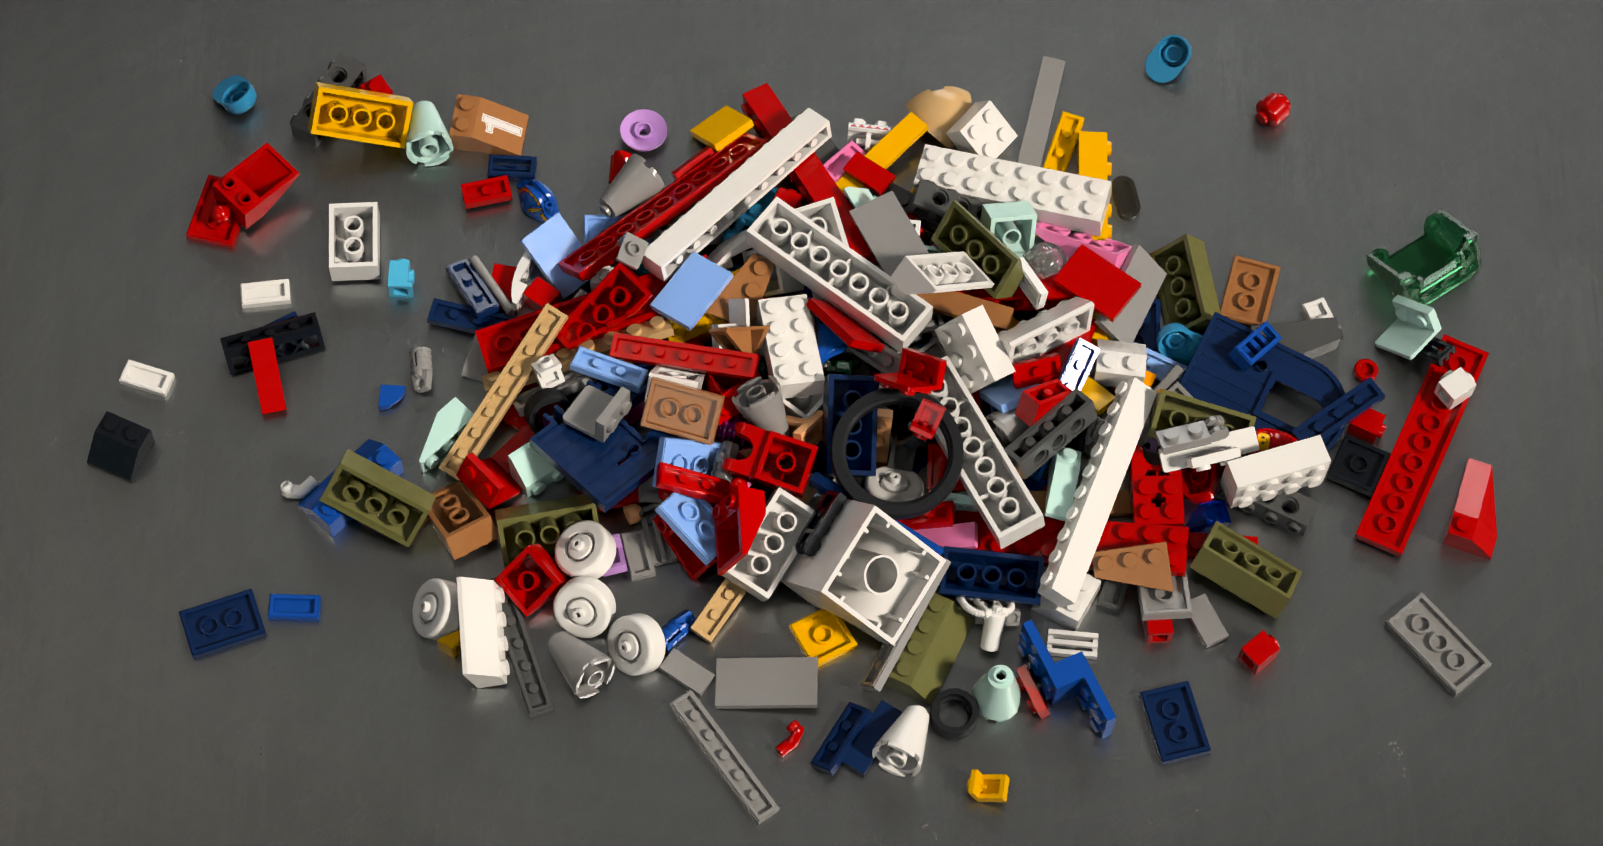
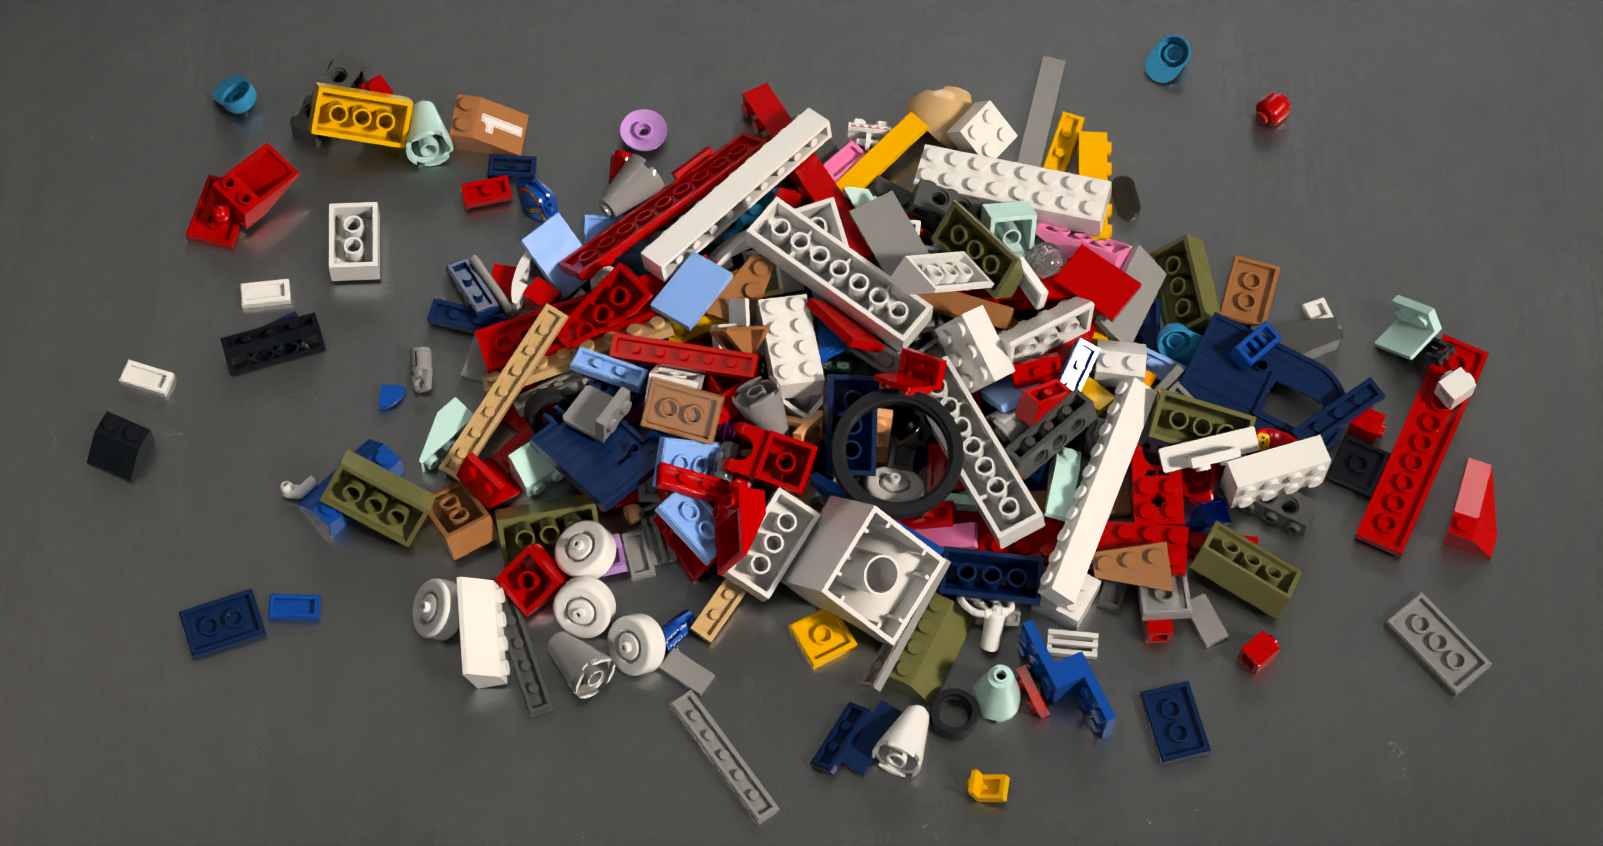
(267, 376): red tile -> none
(401, 279): medium azure brick -> none
(450, 644): yellow slope -> none
(548, 371): white bracket -> none
(631, 250): light grey bracket -> none
(722, 128): yellow tile -> none
(766, 683): light grey tile -> none
(792, 740): red arm -> none
(819, 523): black hinge -> none
(869, 173): red tile -> none
(927, 419): red bracket -> none
(1192, 435): light grey hinge -> none
(1364, 369): red tile -> none
(1431, 263): clear green windscreen -> none

